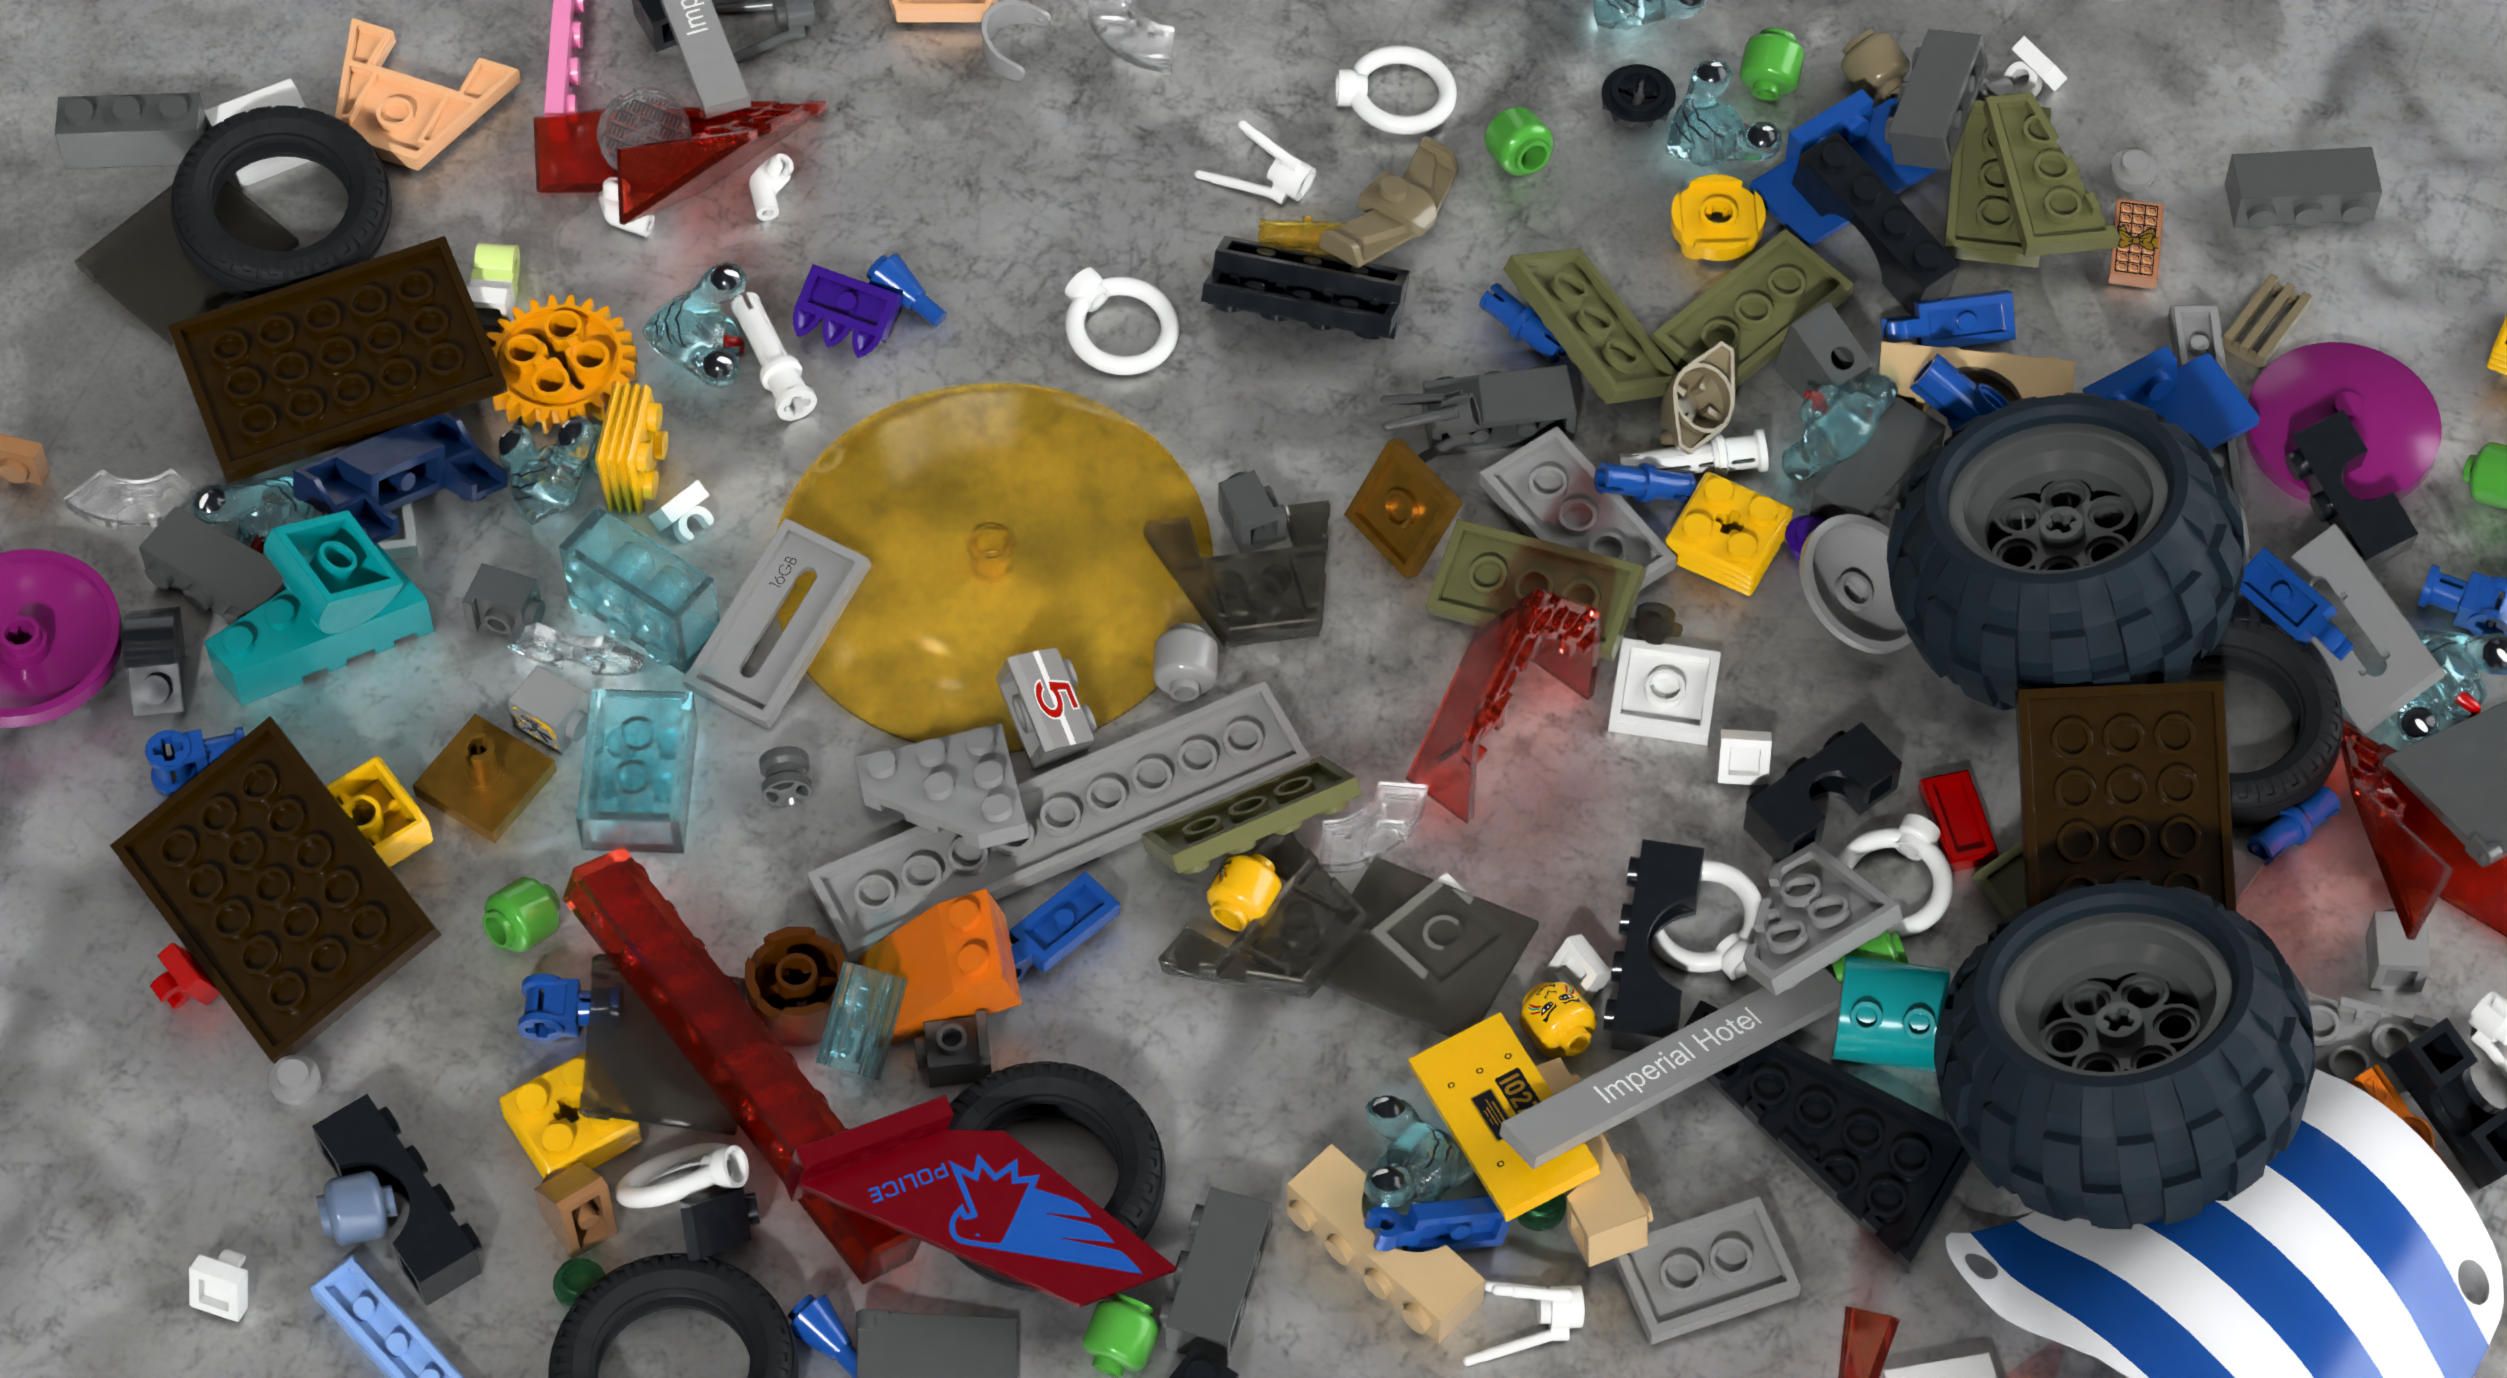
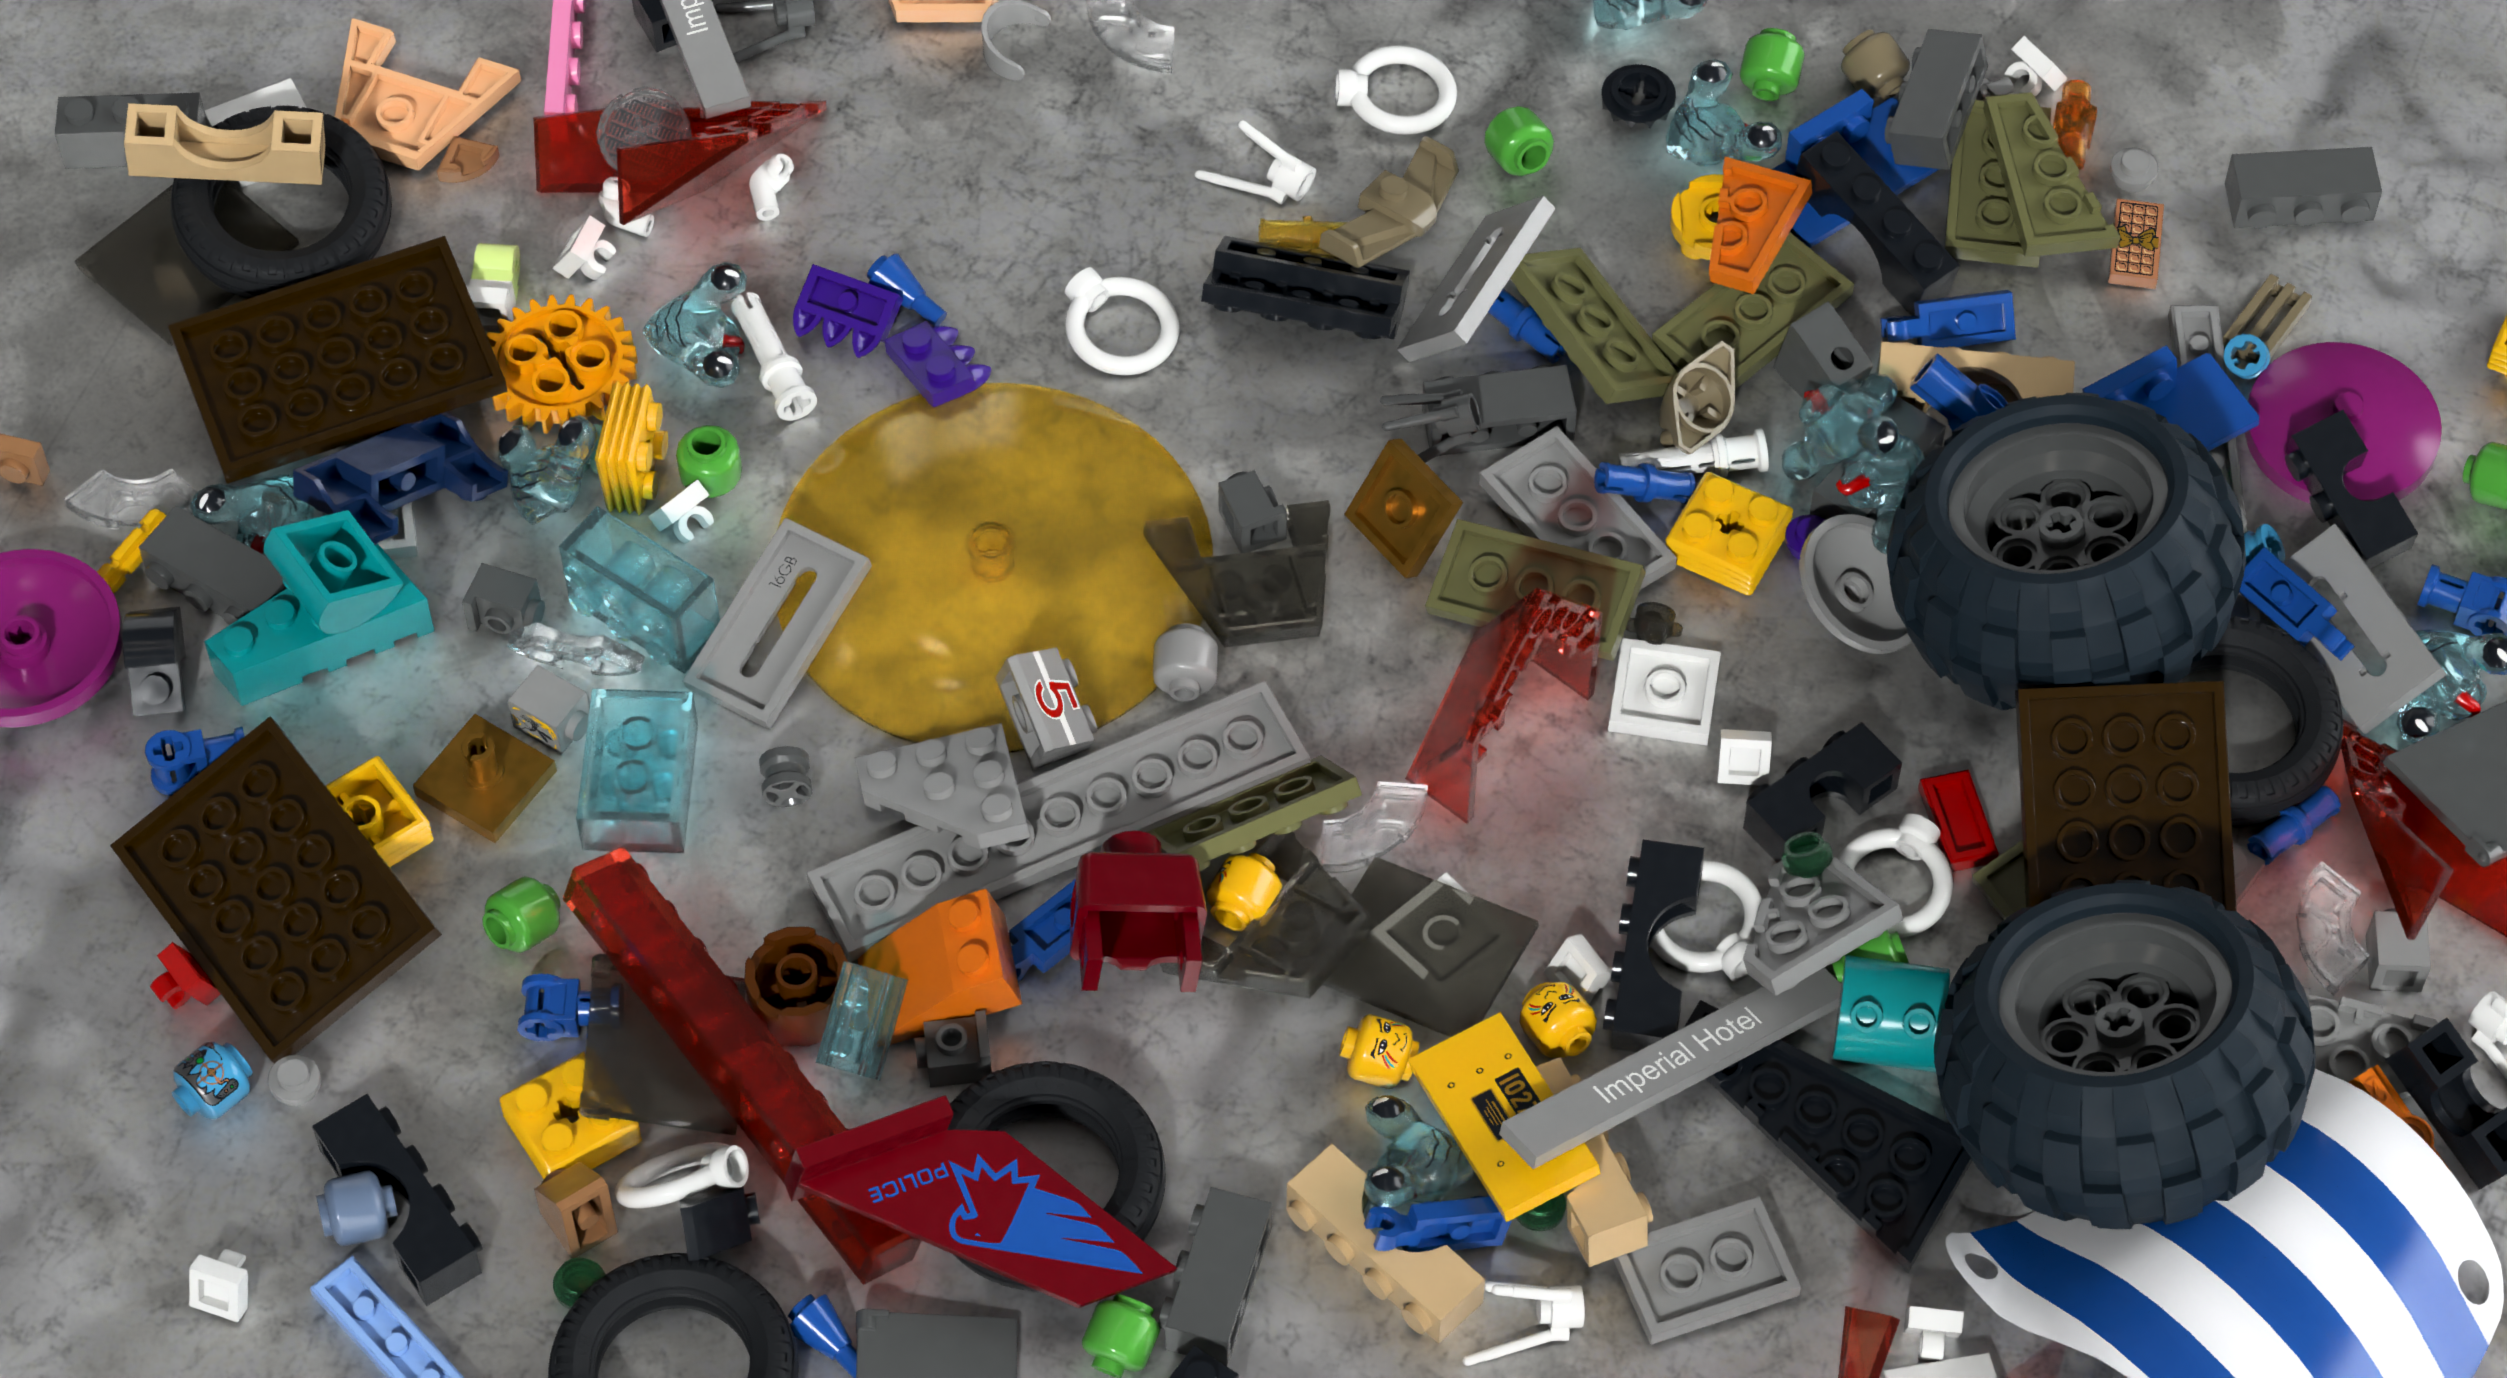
(127, 555): none -> yellow axle
(171, 145): none -> tan arch
(211, 1080): none -> dark azure head
(466, 160): none -> medium nougat tile
(581, 248): none -> white tile
(711, 457): none -> bright green head
(934, 364): none -> dark purple plate
(1137, 910): none -> dark red piece
(1379, 1051): none -> yellow head
(1481, 269): none -> light grey piece
(1753, 222): none -> orange wing
(1806, 855): none -> clear green plate
(1880, 473): none -> clear light blue head
(1934, 1327): none -> white tile
(2075, 120): none -> clear orange axle
(2241, 343): none -> dark azure bush
(2264, 537): none -> dark azure bush
(2326, 929): none -> clear tile

